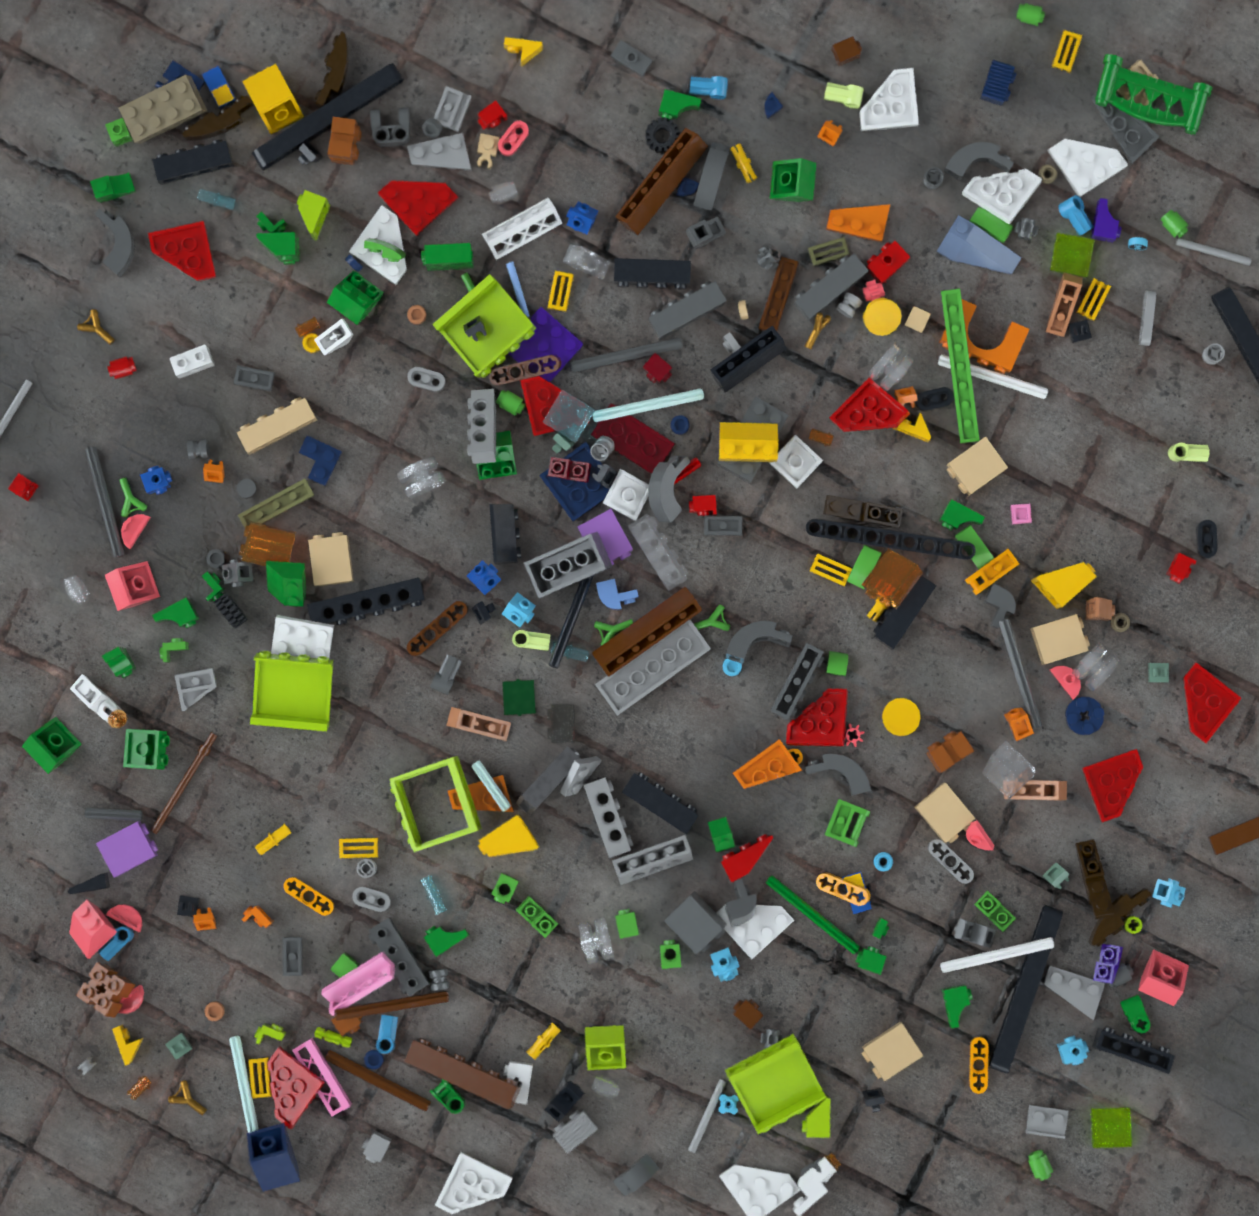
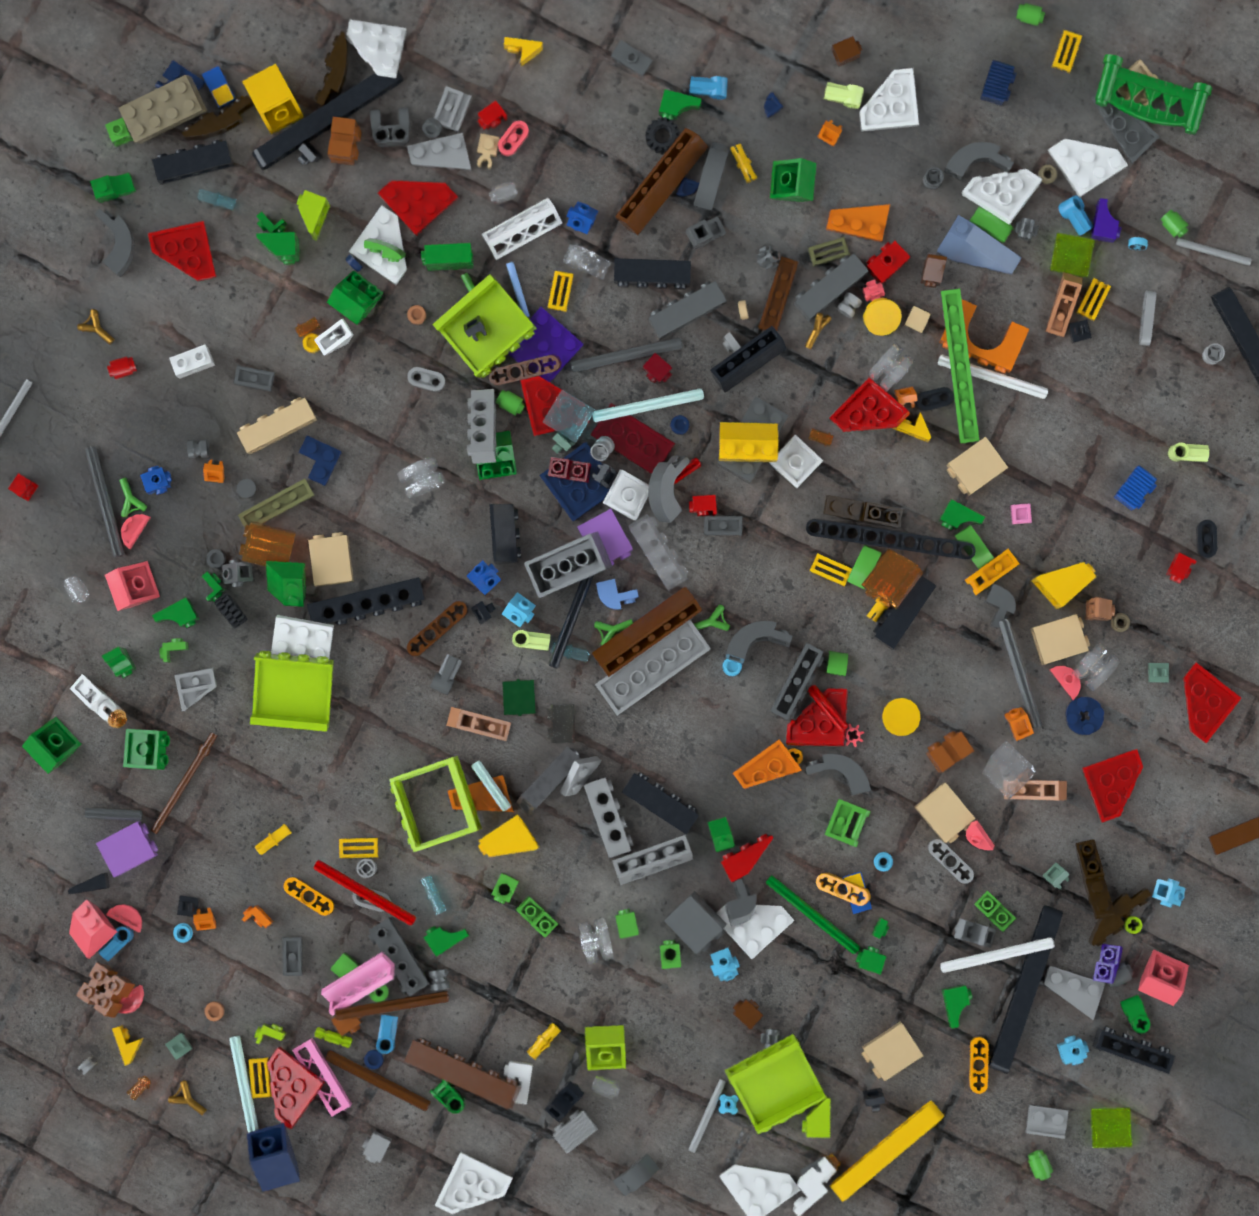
(177, 935): none -> medium azure plate
(364, 892): none -> red axle
(378, 45): none -> white plate
(381, 996): none -> bright green brick
(827, 707): none -> red axle
(886, 1150): none -> yellow beam
(933, 270): none -> slope
(1135, 488): none -> blue brick

